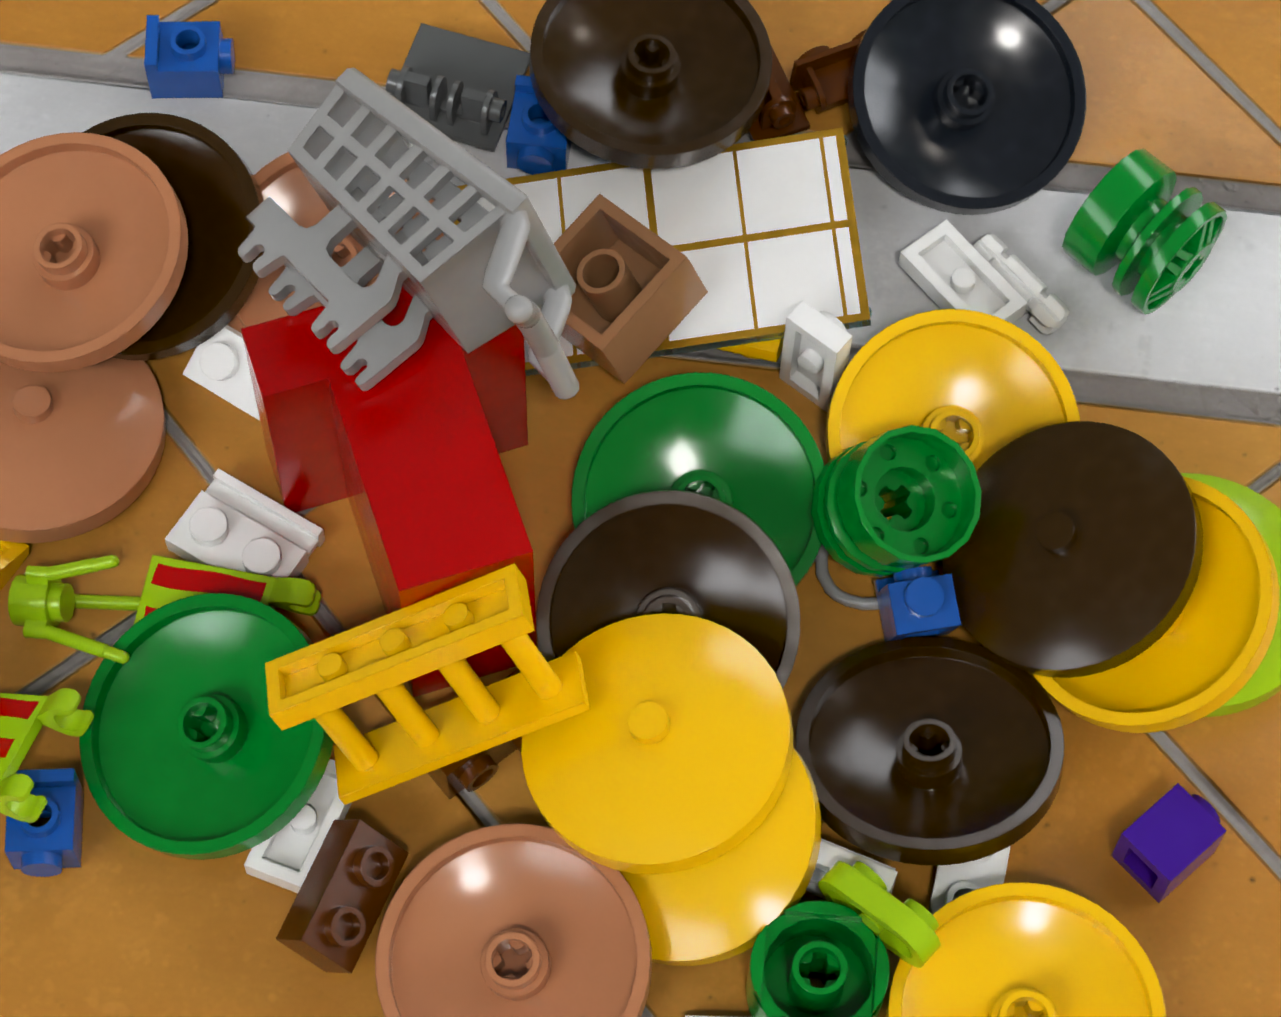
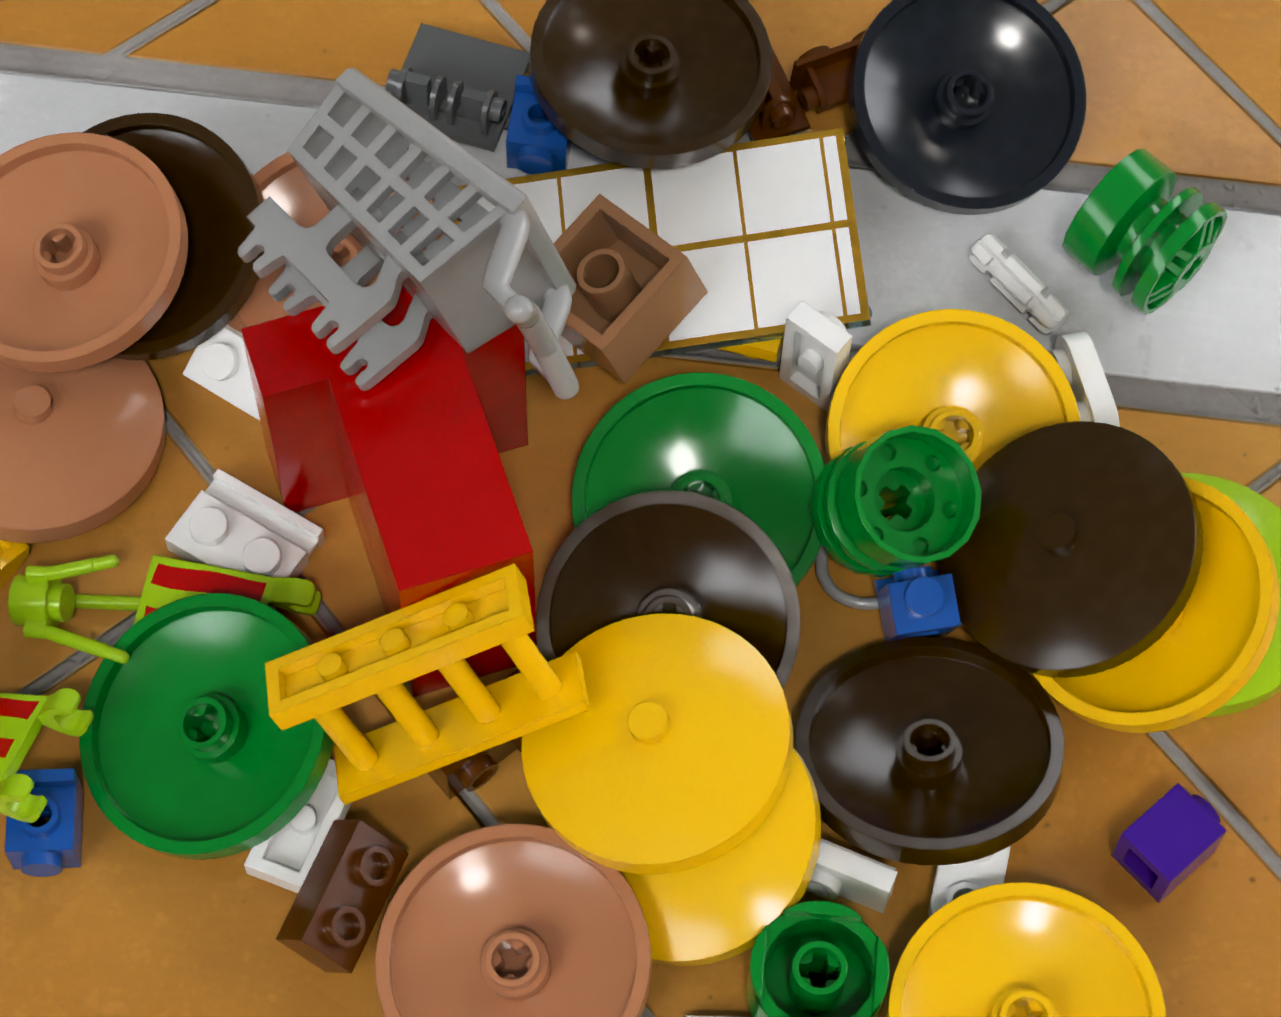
(187, 58): blue brick -> none
(902, 927): lime plate -> none
(959, 275): white plate -> none
(1084, 372): none -> white plate

